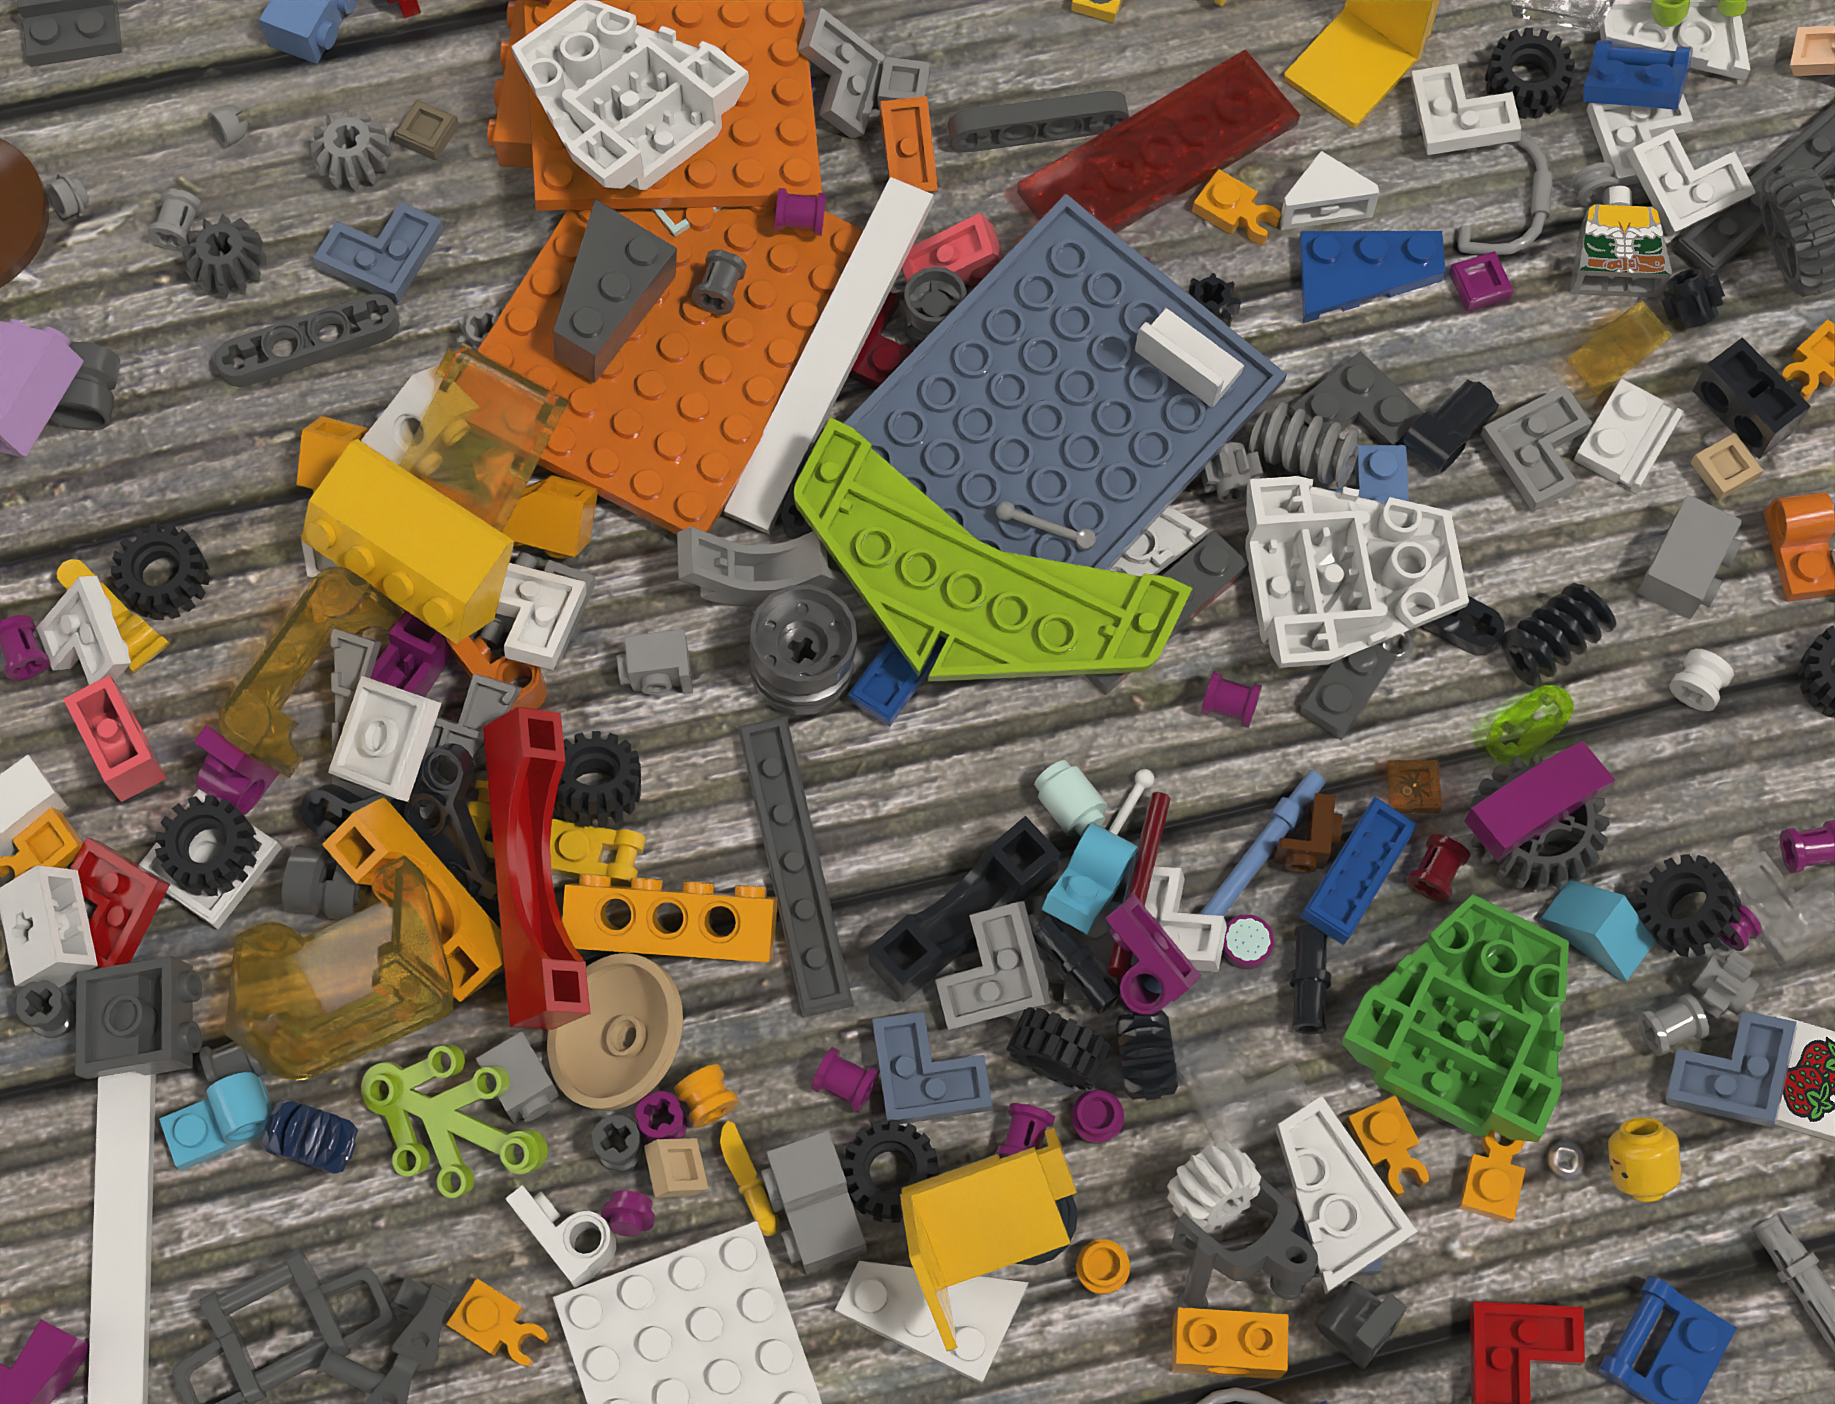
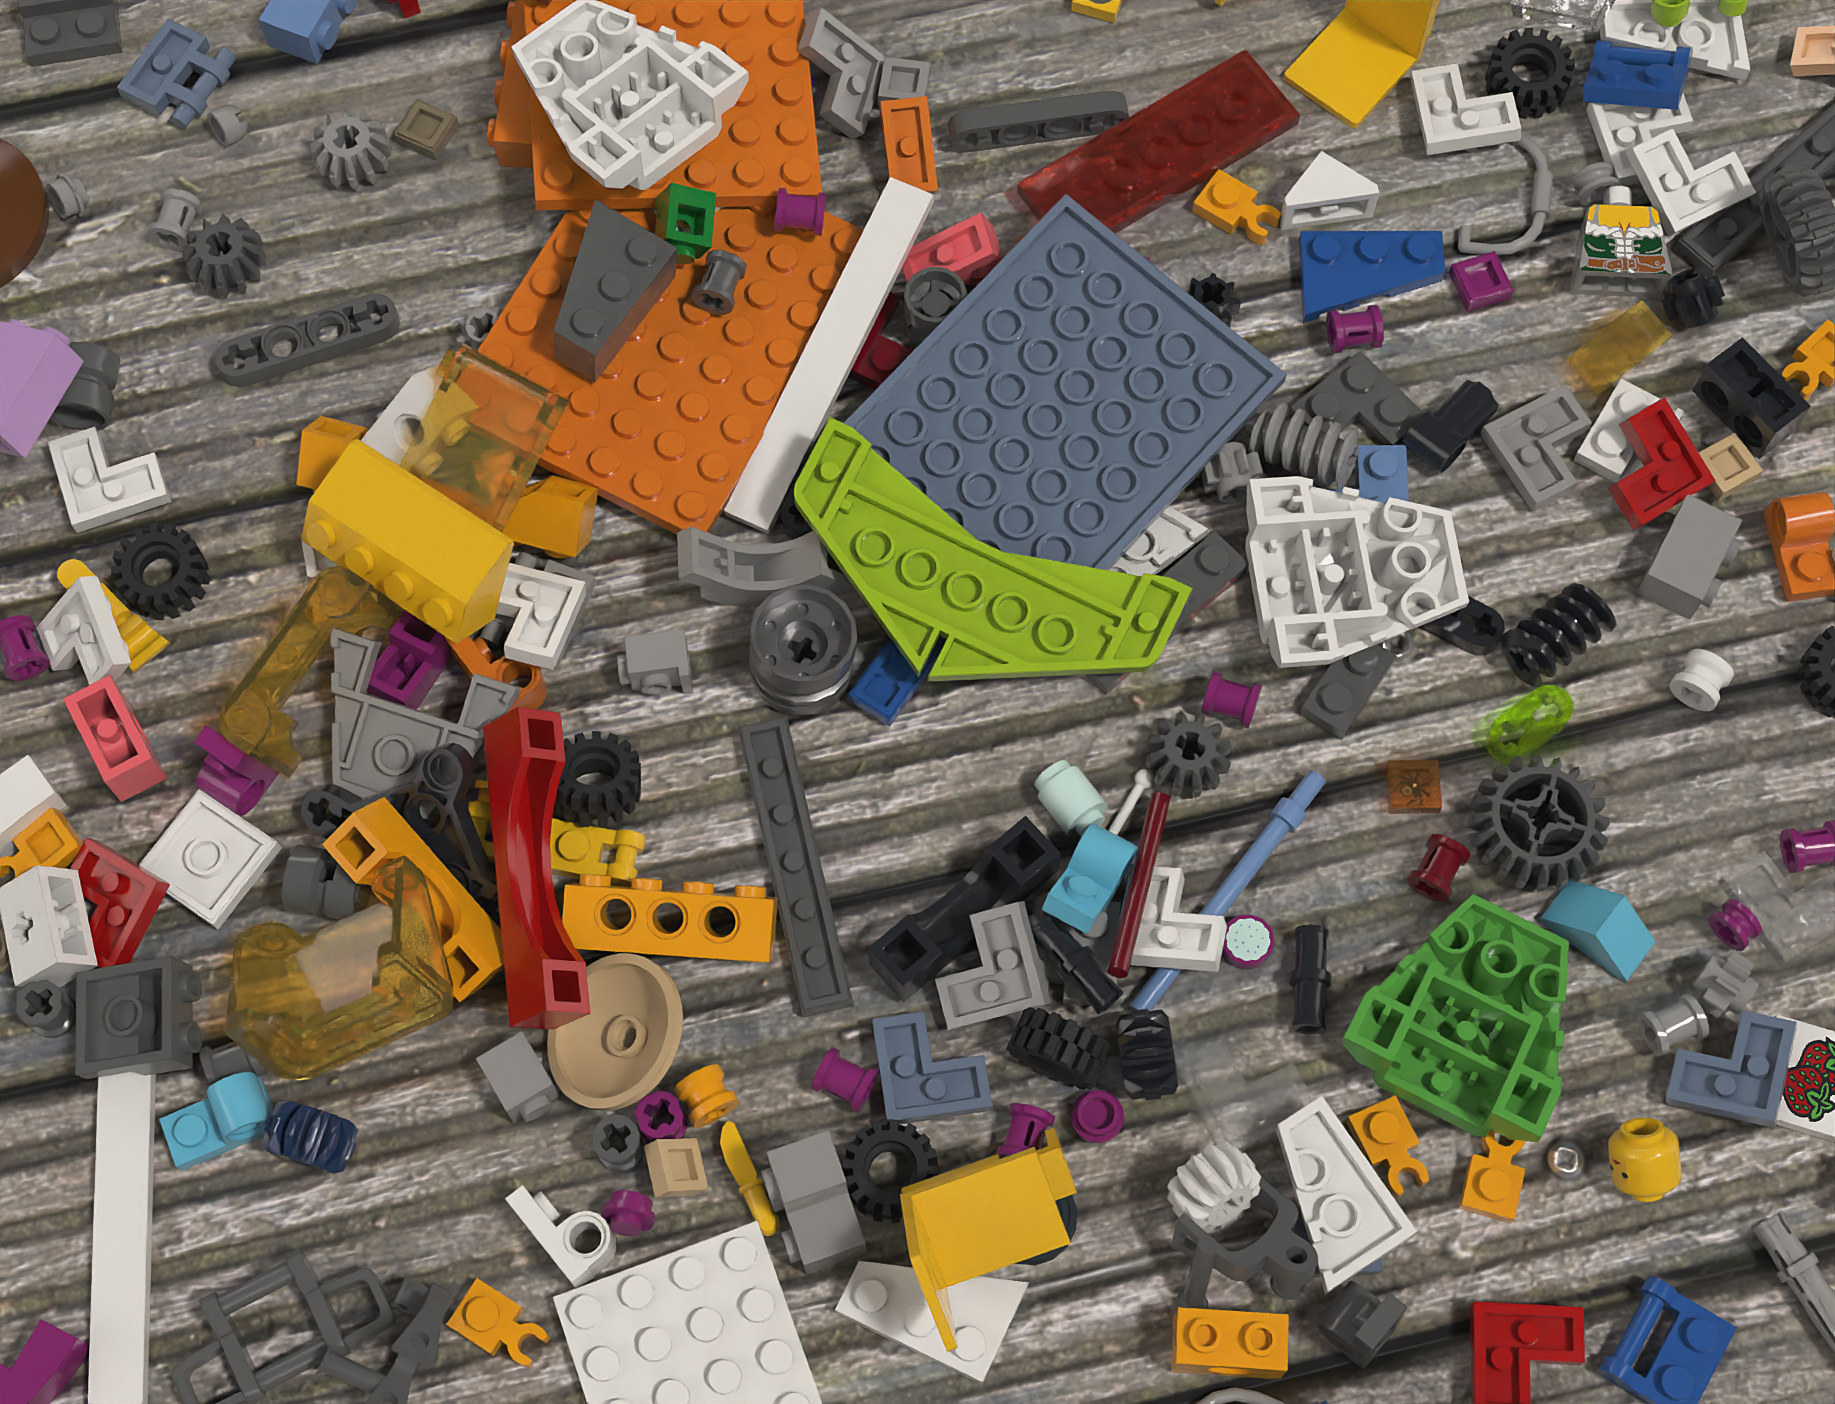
(100, 492): none -> white plate
(165, 67): none -> sand blue plate
(188, 824): black tyre -> none
(382, 263): sand blue plate -> none
(384, 738): white plate -> none
(443, 1118): lime plant -> none
(692, 212): none -> green brick
(1084, 538): light grey hinge -> none
(1102, 1266): light orange plate -> none
(1157, 954): magenta plate -> none
(1188, 357): white panel -> none
(1206, 763): none -> dark grey gear
(1322, 830): reddish brown bracket -> none
(1354, 329): none -> magenta bush
(1358, 871): blue plate -> none
(1538, 799): magenta slope -> none
(1669, 469): none -> red plate
(1700, 927): black tyre -> none

